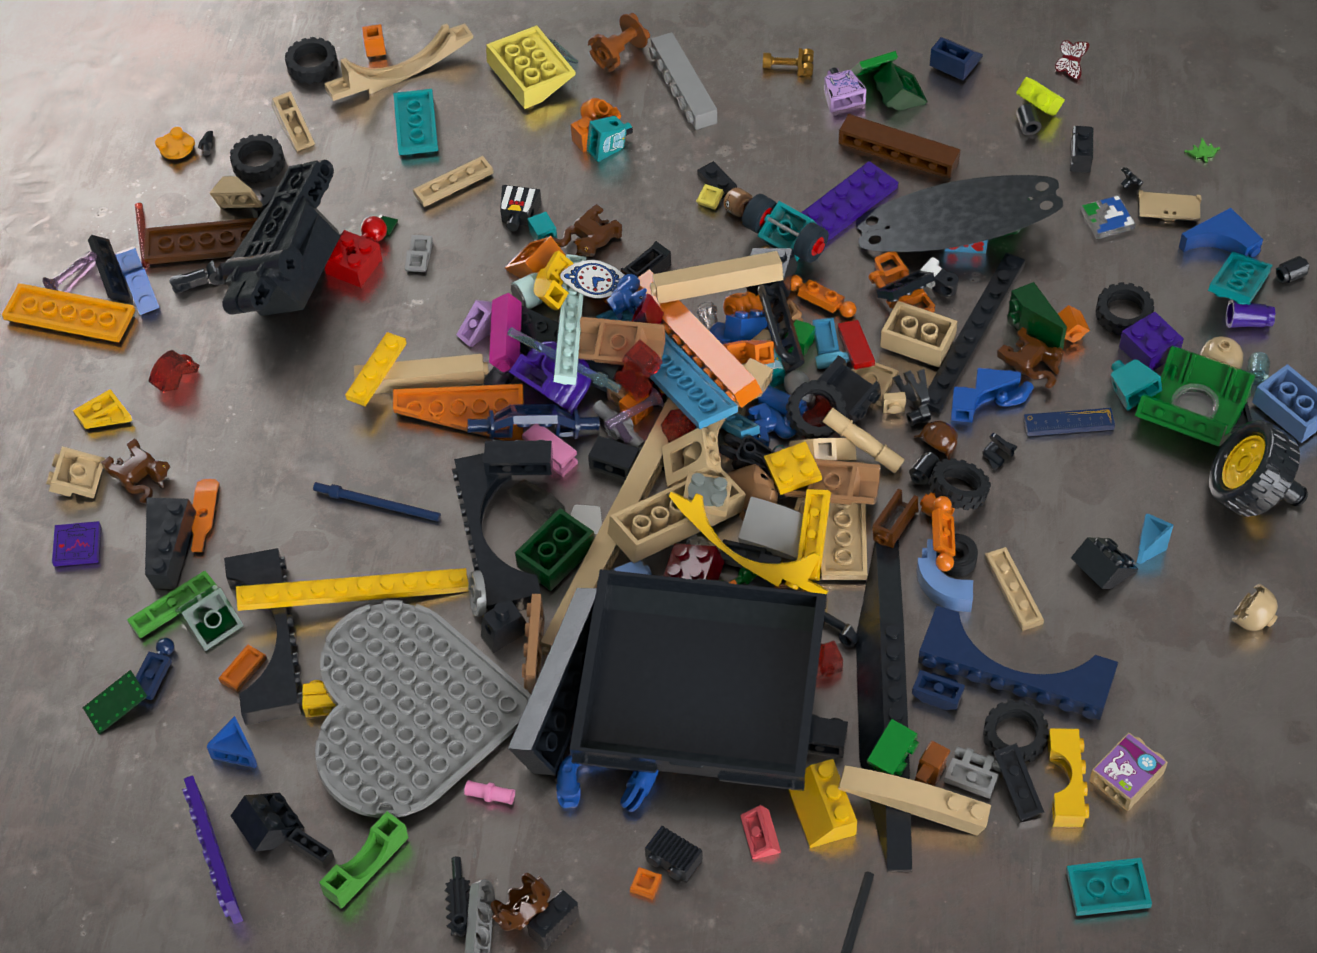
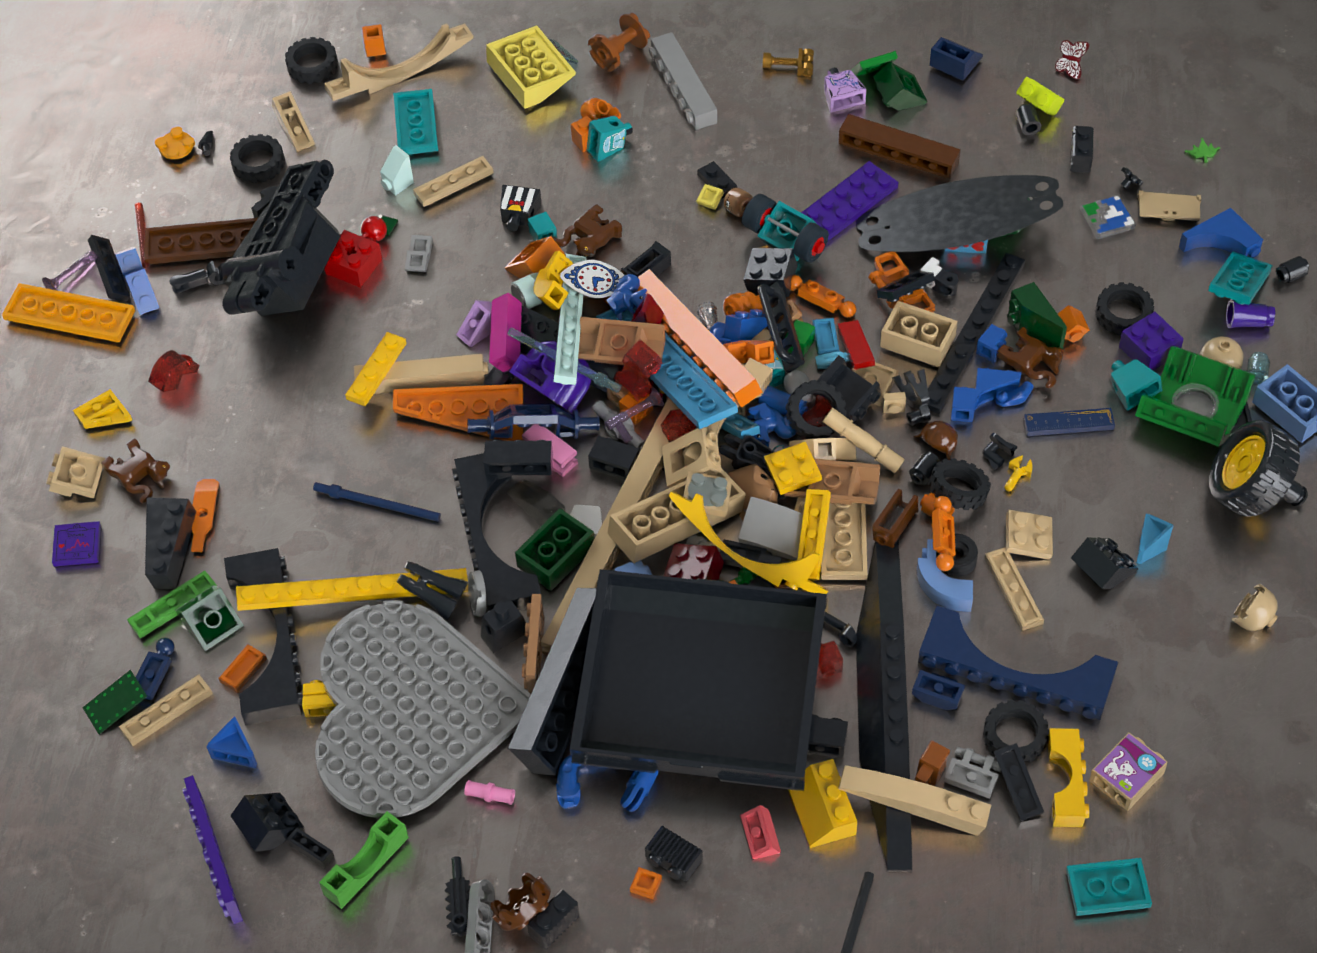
(165, 710): none -> tan tile
(233, 193): tan slope -> none
(396, 171): none -> light aqua slope
(442, 604): none -> black piece
(717, 277): tan brick -> none
(893, 749): green brick -> none
(990, 342): none -> blue brick
(1018, 472): none -> yellow bar
(1029, 534): none -> tan plate

